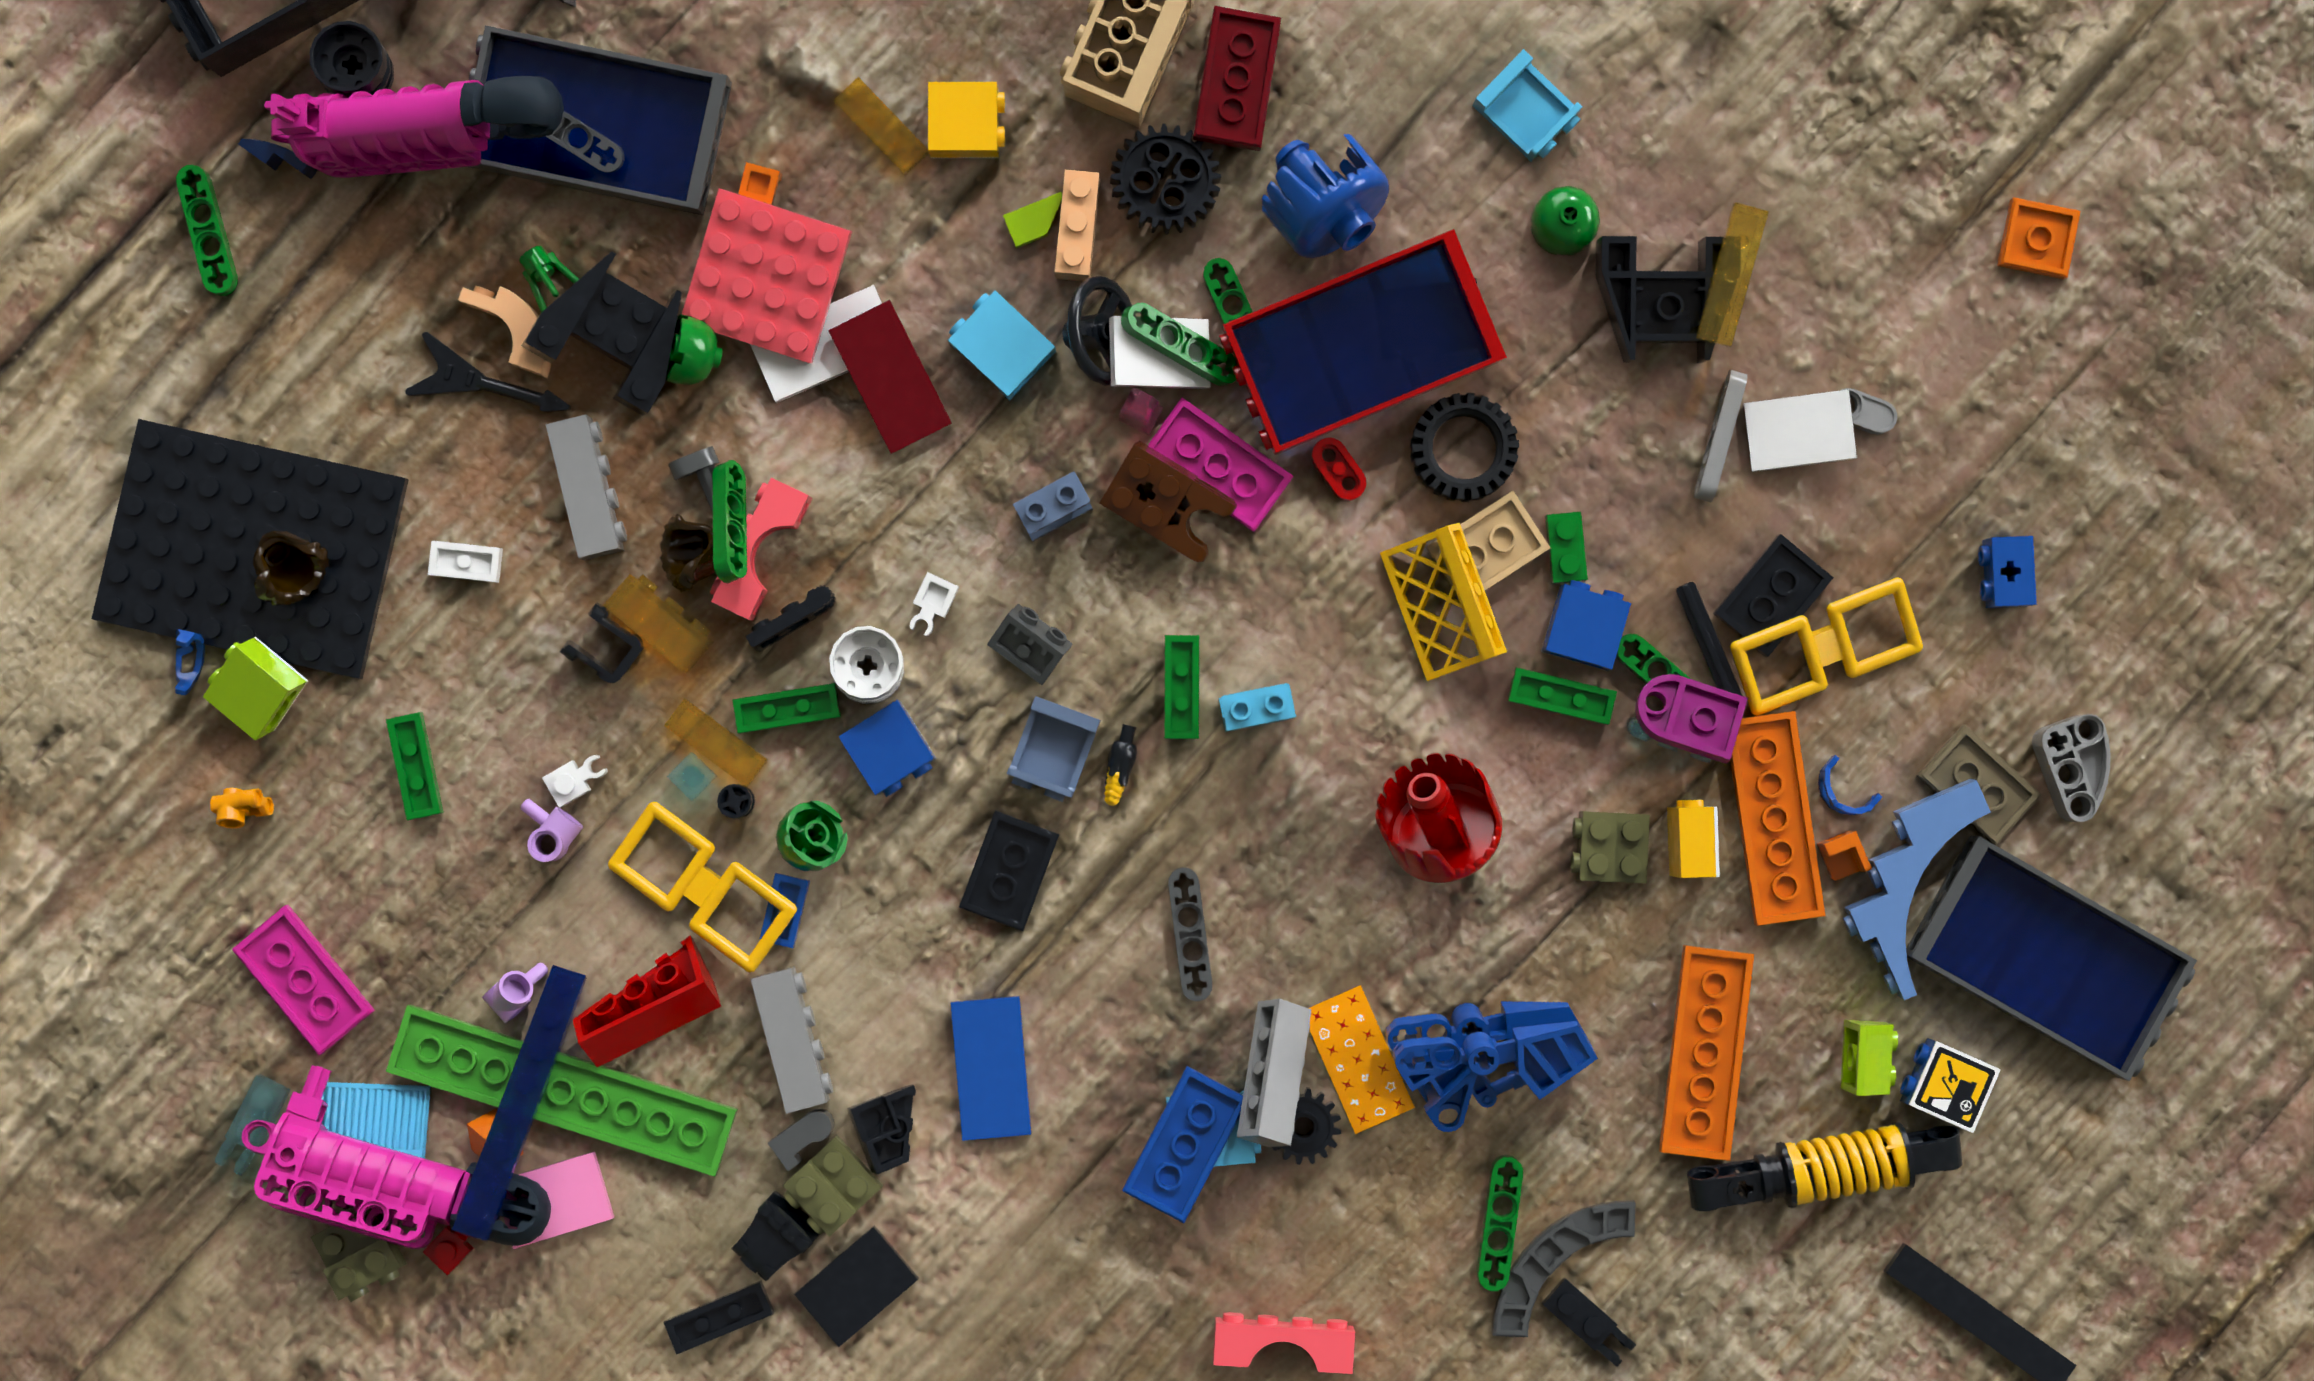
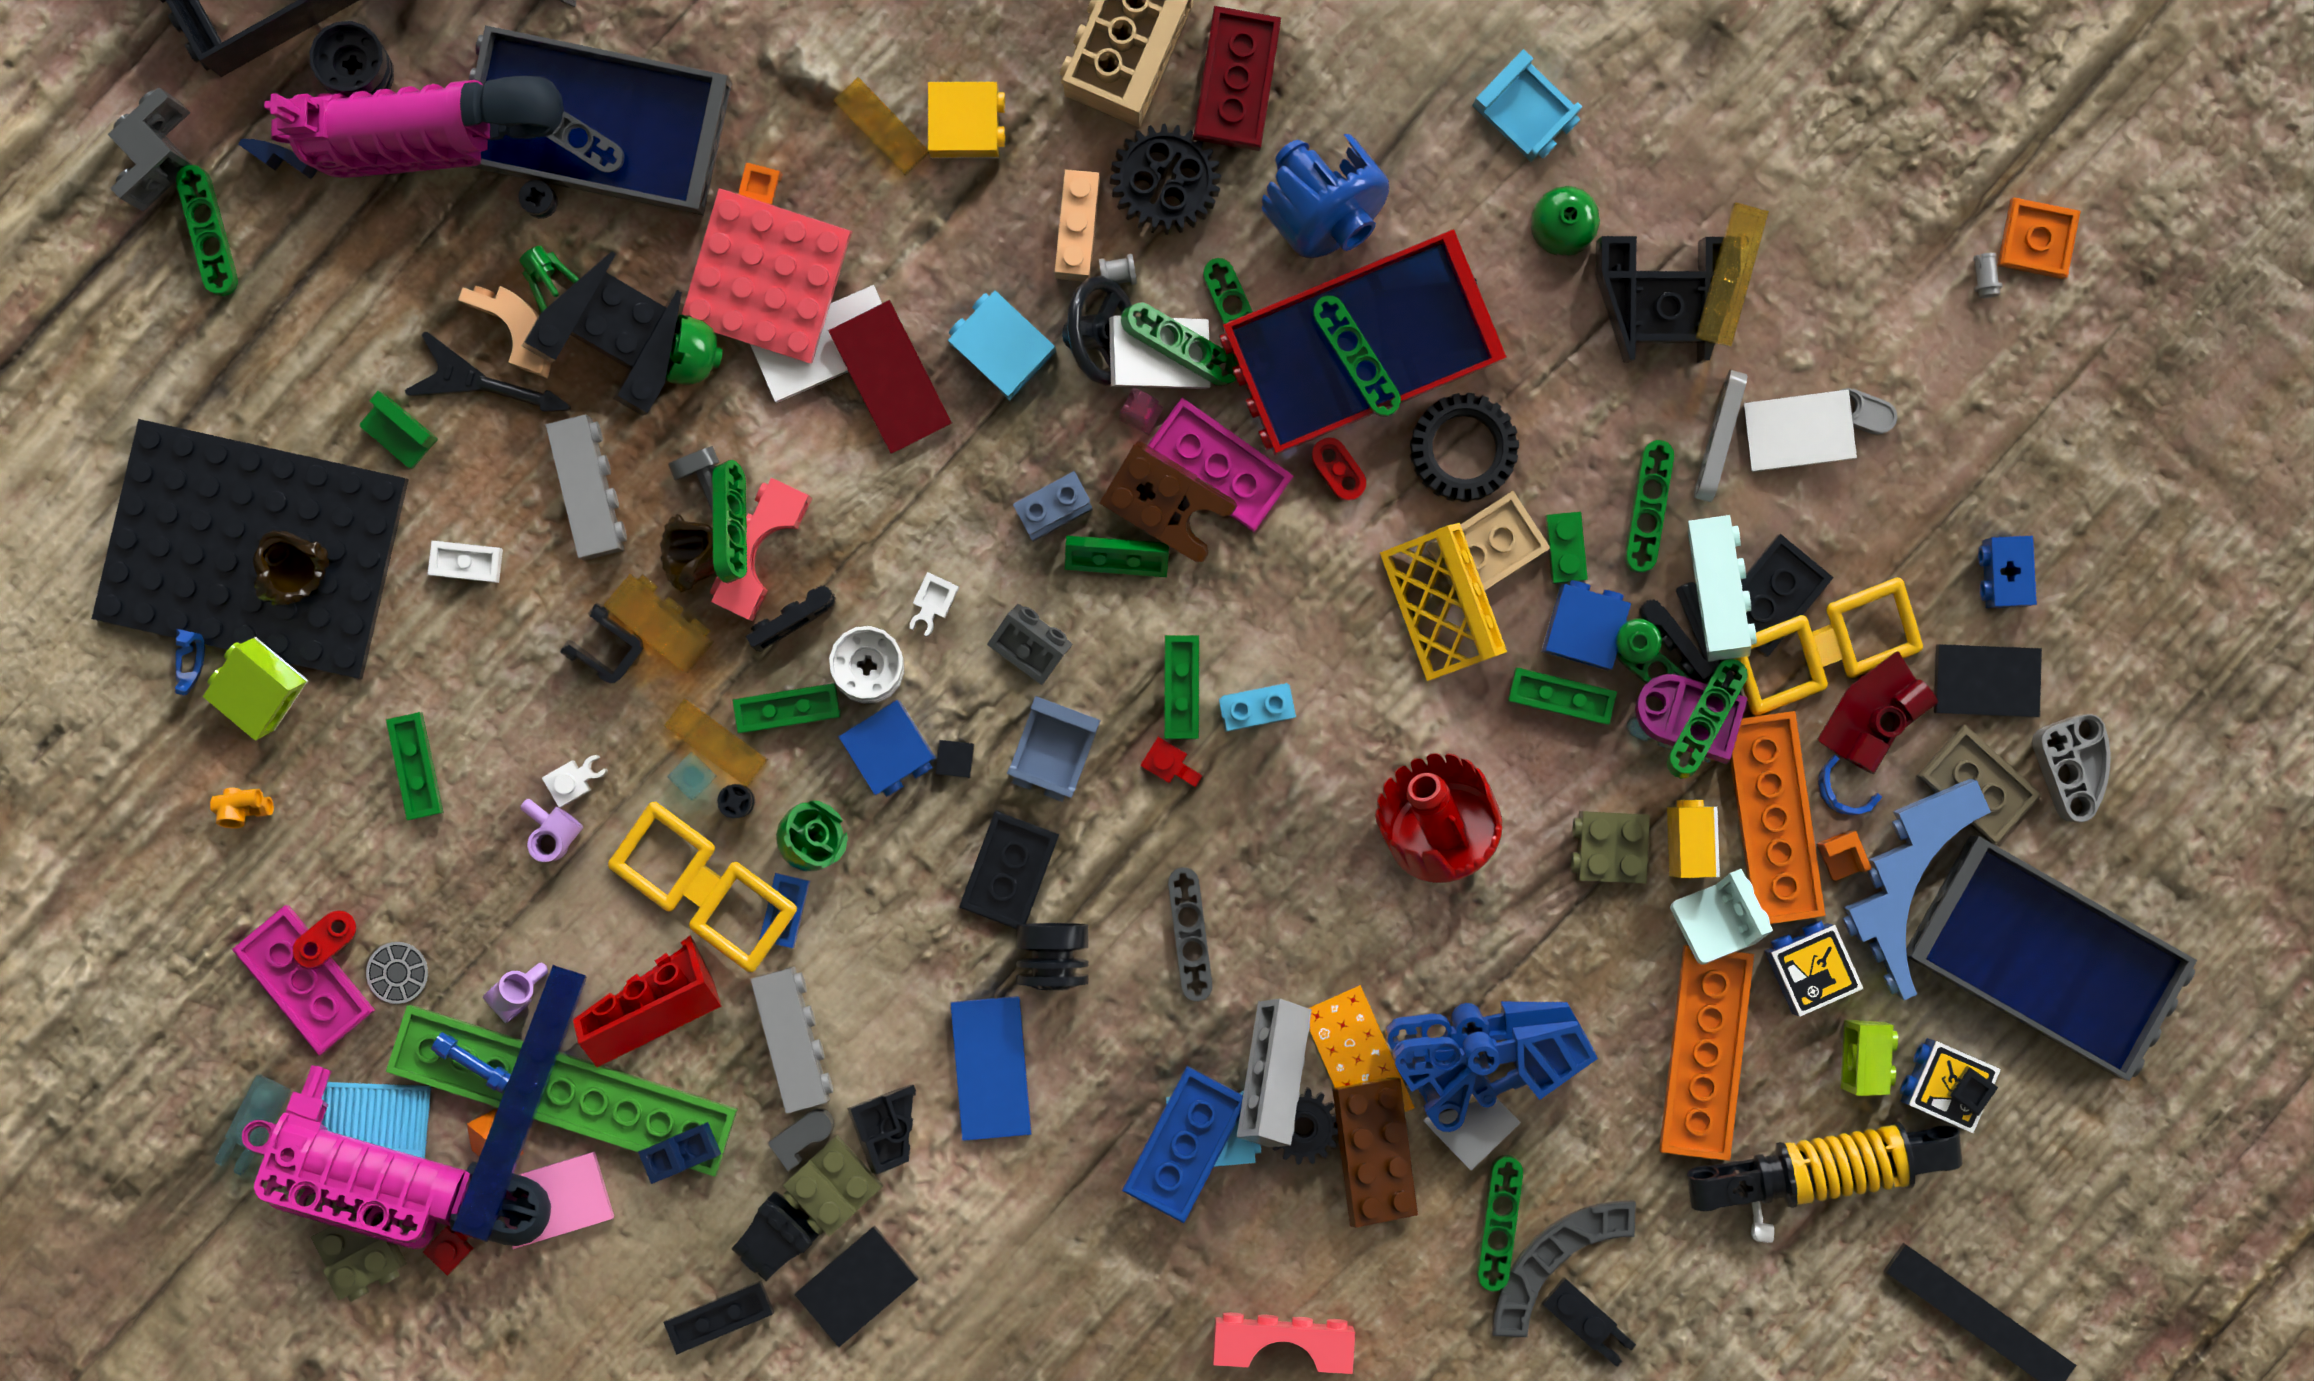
(145, 142): none -> dark grey bracket
(324, 939): none -> red plate
(396, 972): none -> sticker
(397, 430): none -> green panel
(446, 1046): none -> blue bar
(542, 205): none -> black wheel
(679, 1152): none -> dark blue slope
(955, 758): none -> black tile
(1033, 220): lime tile -> none
(1052, 955): none -> black wheel
(1116, 556): none -> green plate
(1119, 270): none -> light grey bush
(1120, 764): black piece -> none
(1167, 761): none -> red plate
(1352, 358): none -> green beam
(1375, 1152): none -> reddish brown plate
(1478, 1134): none -> light grey slope
(1638, 641): none -> green head
(1653, 507): none -> green beam
(1675, 638): none -> black hinge
(1710, 720): none -> green beam
(1720, 588): none -> light aqua brick
(1721, 918): none -> light aqua bracket
(1761, 1231): none -> white hand
(1813, 968): none -> piece
(1855, 723): none -> dark red panel
(1972, 1090): none -> black tile
(1987, 275): none -> light grey pin
(1988, 680): none -> black tile

